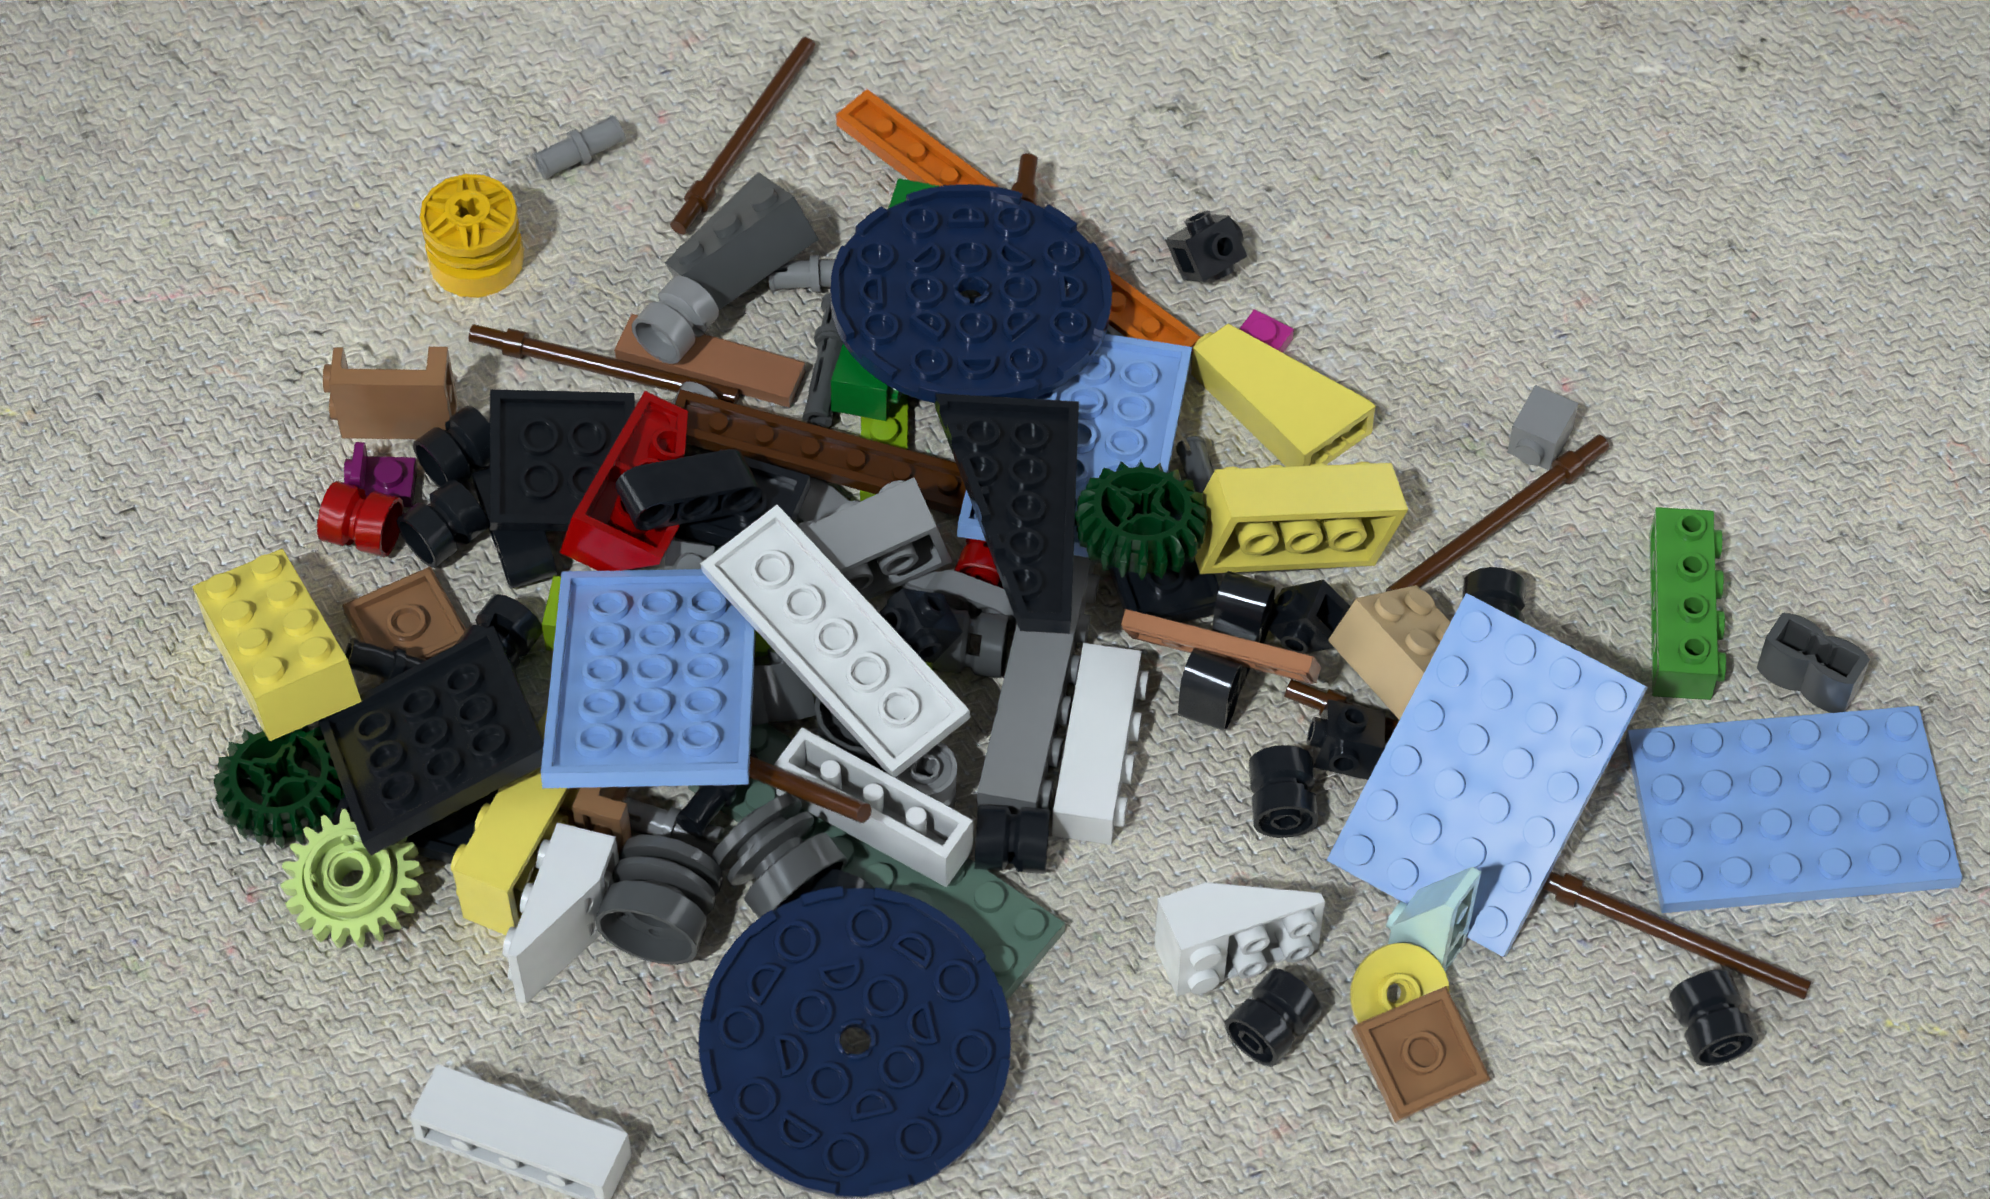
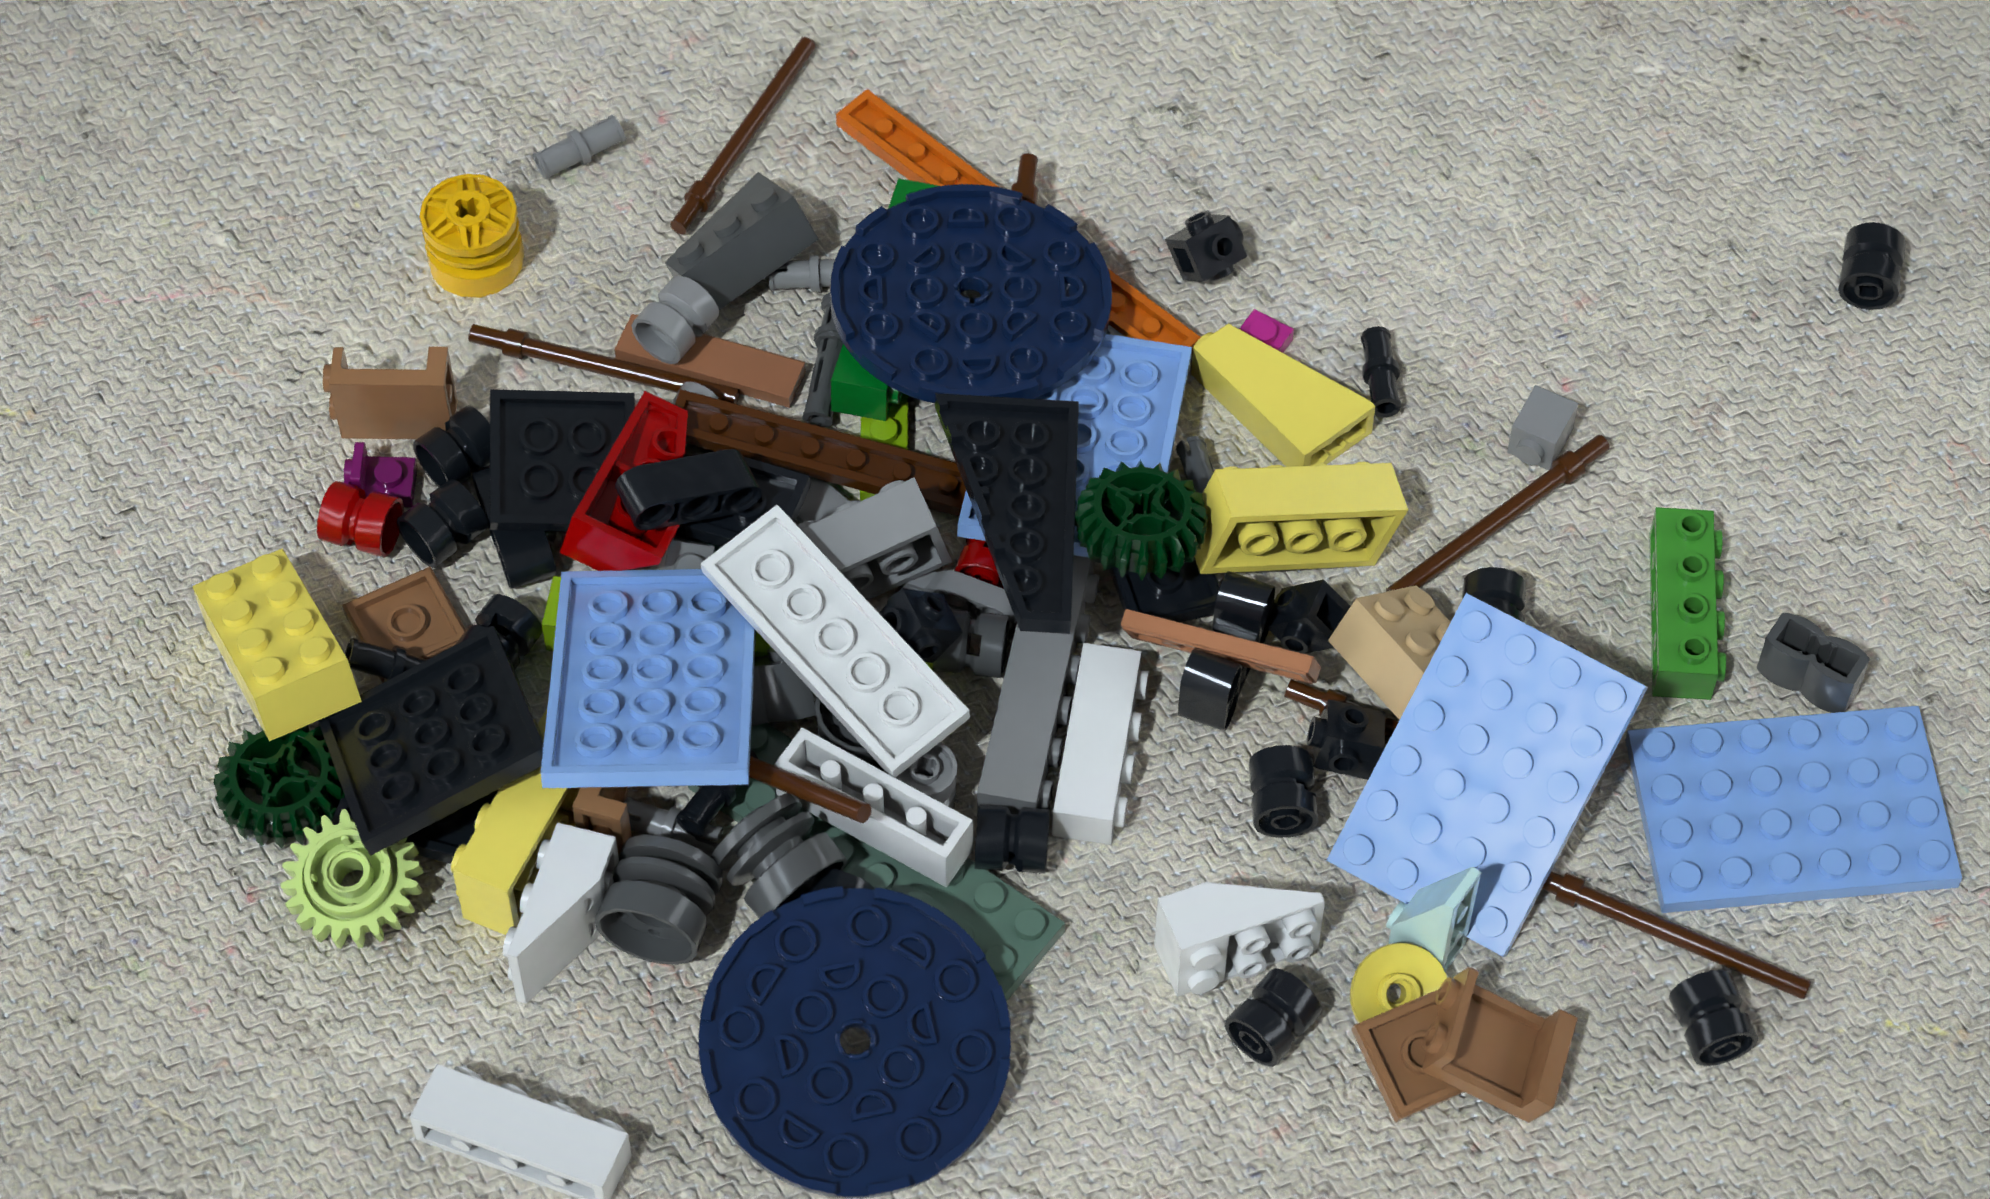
(1381, 371): none -> black pin
(1497, 1048): none -> medium nougat panel
(1872, 266): none -> black wheel

